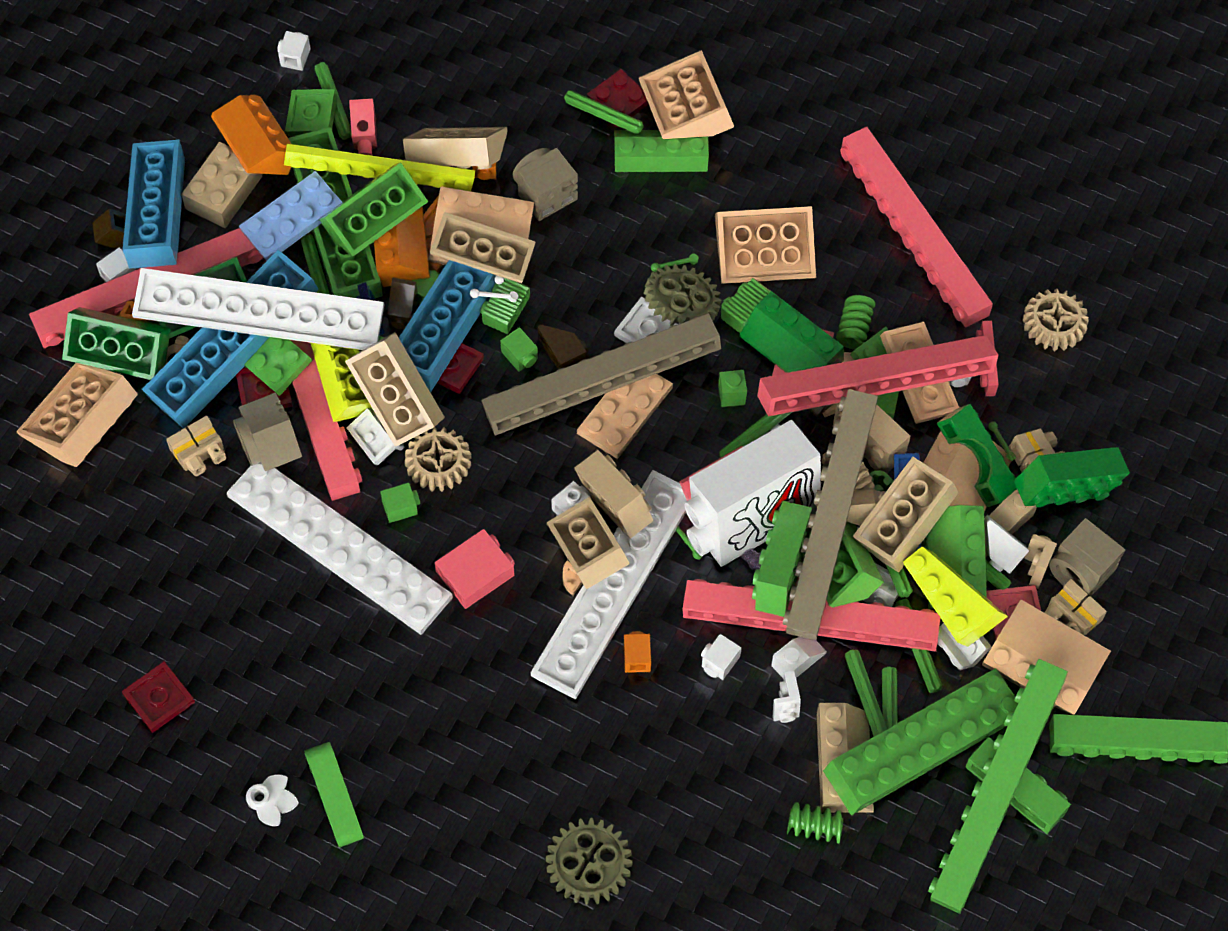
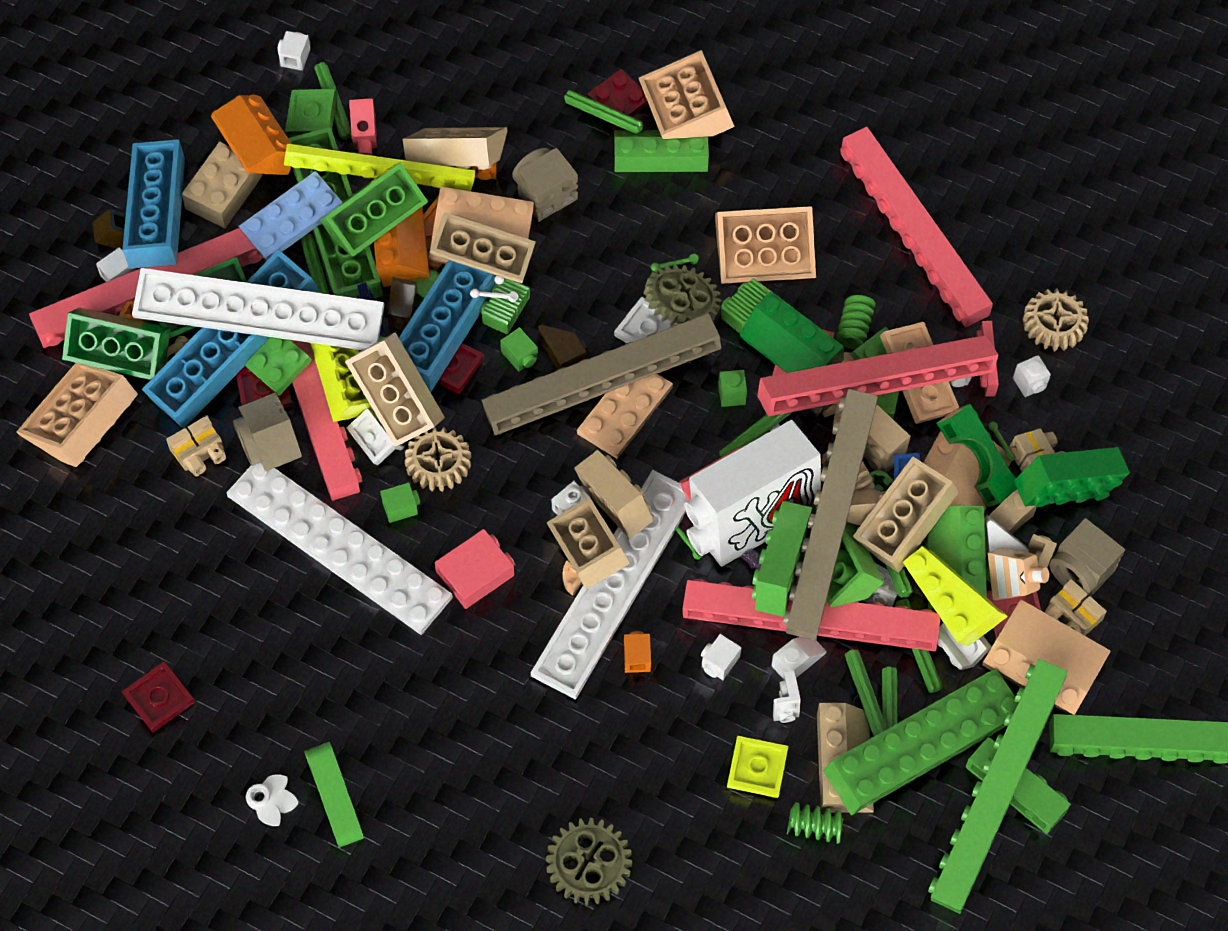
(757, 766): none -> neon yellow plate
(1015, 573): none -> light nougat torso
(1031, 376): none -> white brick

